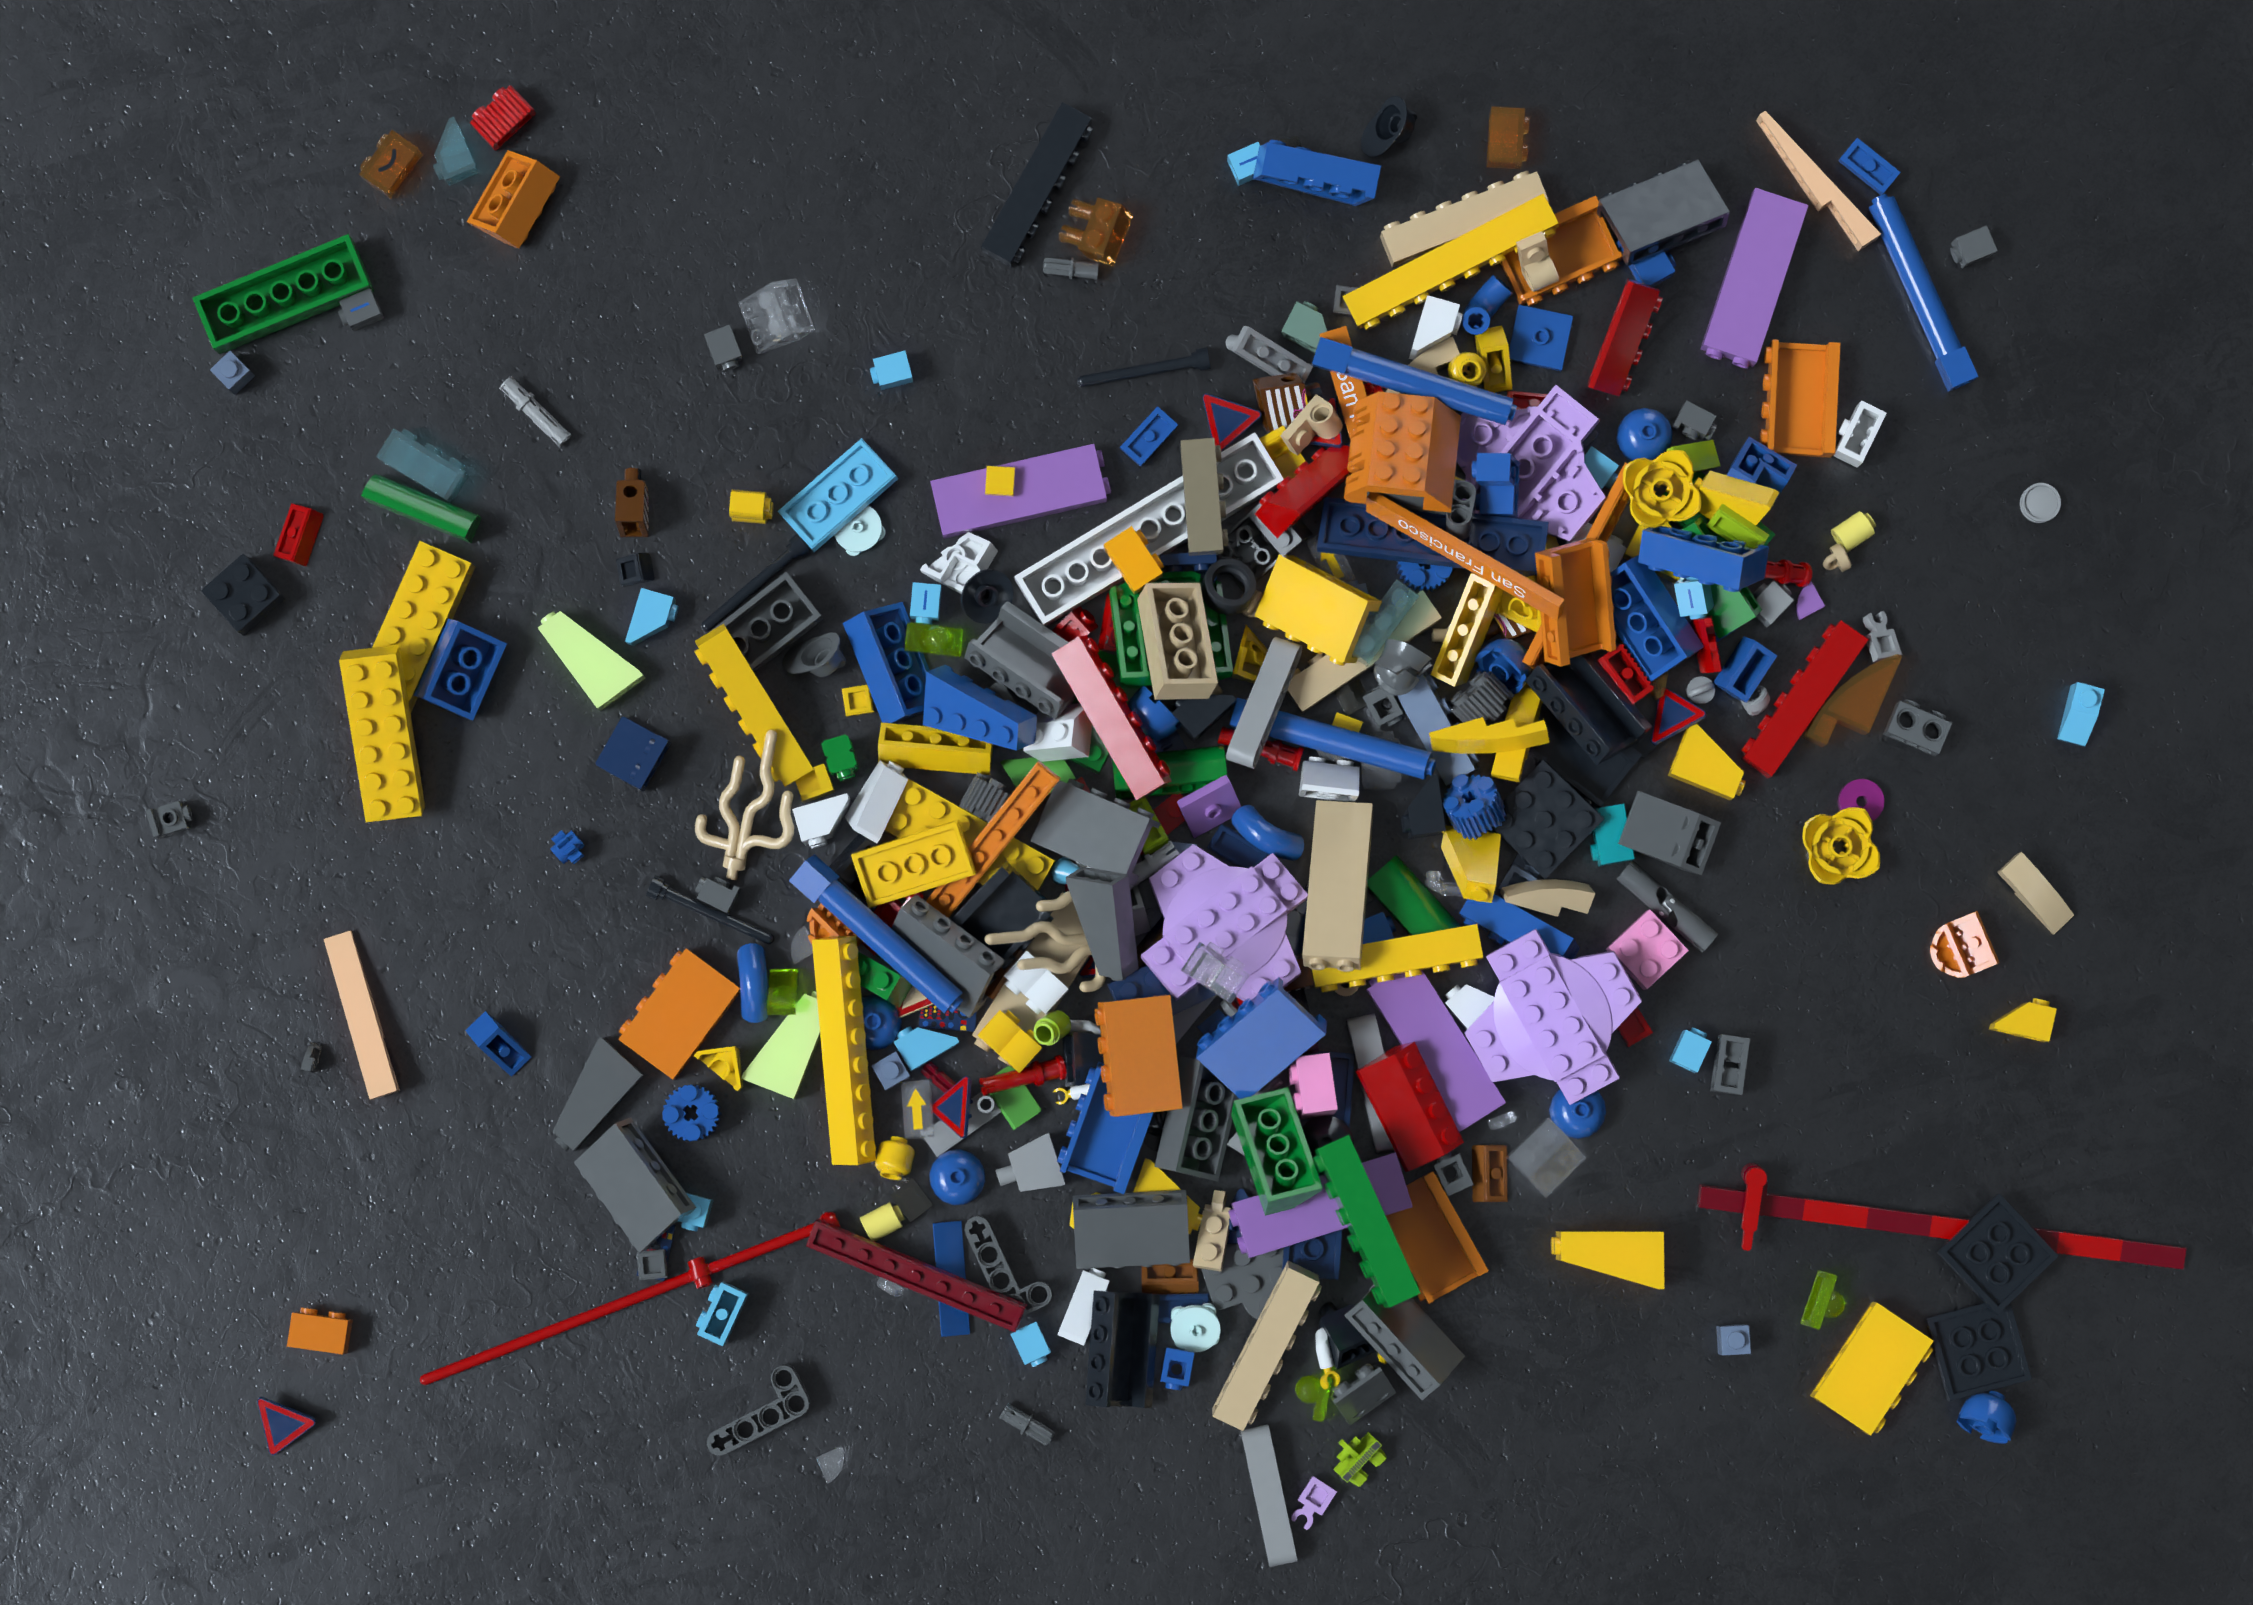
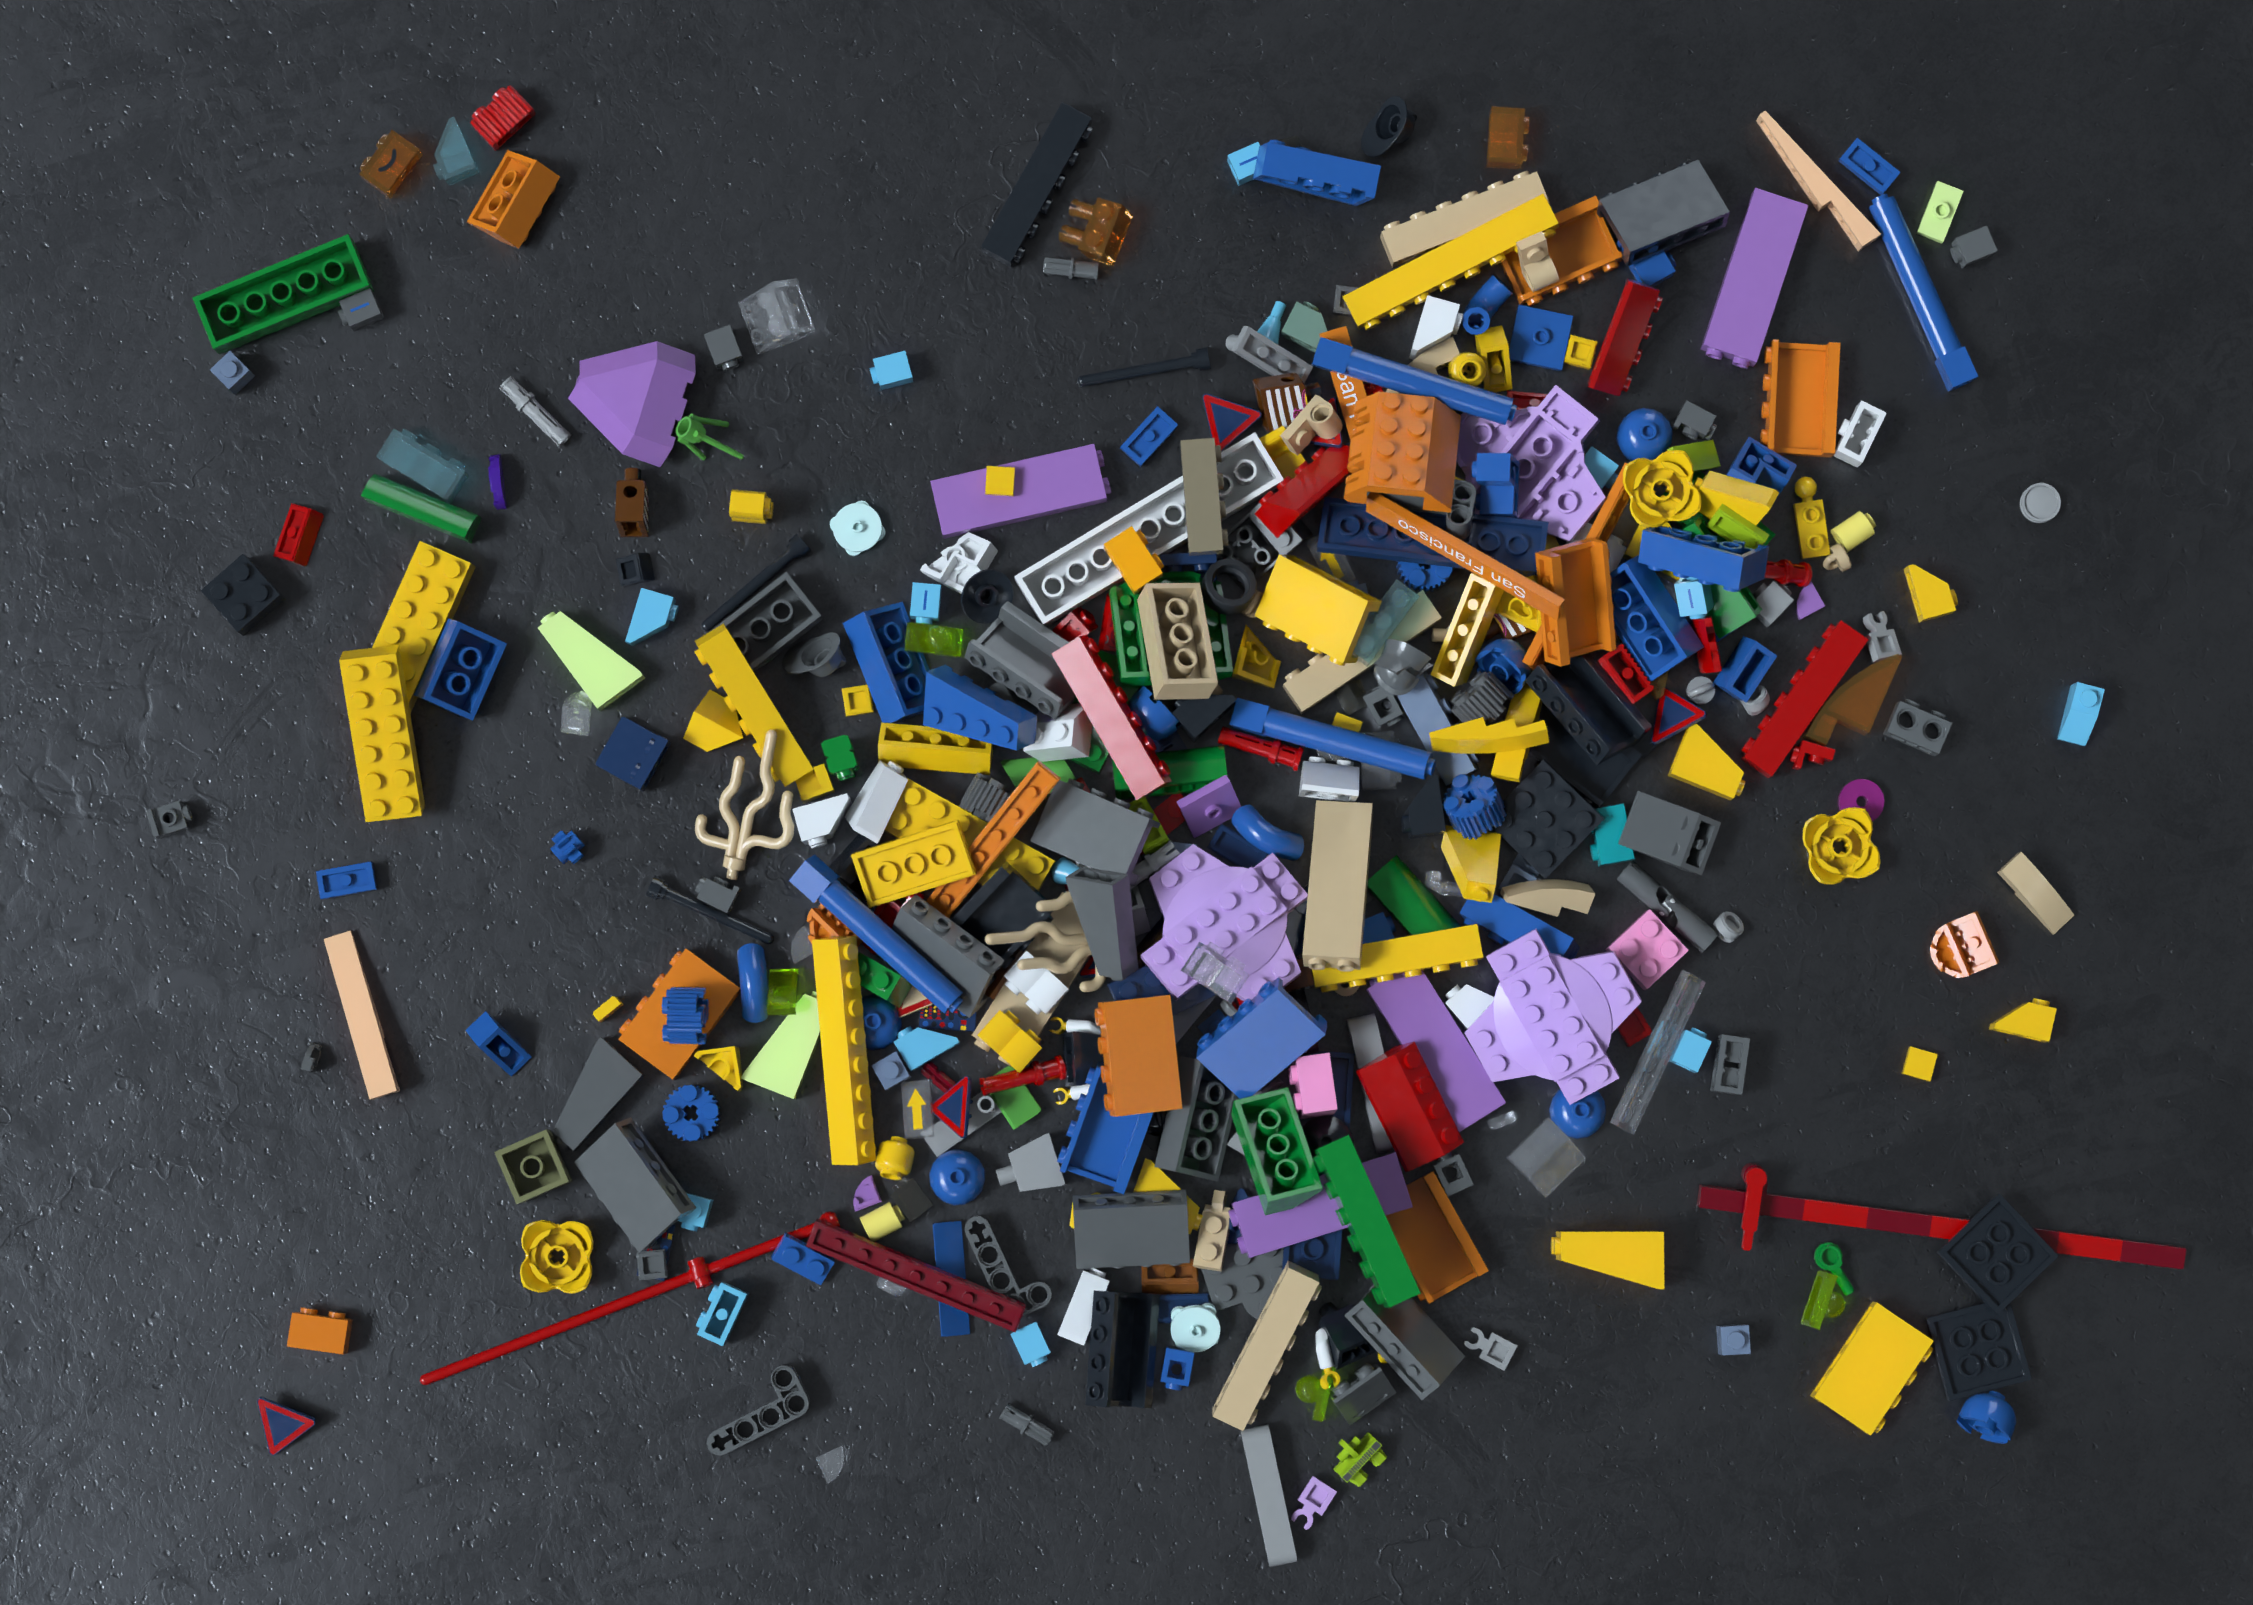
(346, 880): none -> blue plate
(497, 481): none -> dark purple tile
(533, 1166): none -> olive brick
(540, 1272): none -> yellow brick
(576, 714): none -> clear plate
(607, 1008): none -> yellow tile
(636, 397): none -> medium lavender panel
(685, 1015): none -> blue brick
(692, 431): none -> bright green plant
(713, 724): none -> yellow slope
(802, 1259): none -> blue plate
(838, 495): medium azure tile -> none
(866, 1194): none -> medium lavender tile
(1052, 1028): lime brick -> none
(1264, 702): light grey beam -> none
(1272, 324): none -> medium azure cone
(1489, 1173): dark orange slope -> none
(1494, 1349): none -> light grey plate
(1580, 352): none -> yellow tile
(1657, 1052): none -> clear plate
(1728, 927): none -> light grey tile
(1810, 521): none -> yellow plate
(1816, 754): none -> red bracket
(1829, 1257): none -> green plate
(1919, 1064): none -> yellow tile
(1929, 594): none -> yellow slope
(1939, 212): none -> yellowish green plate

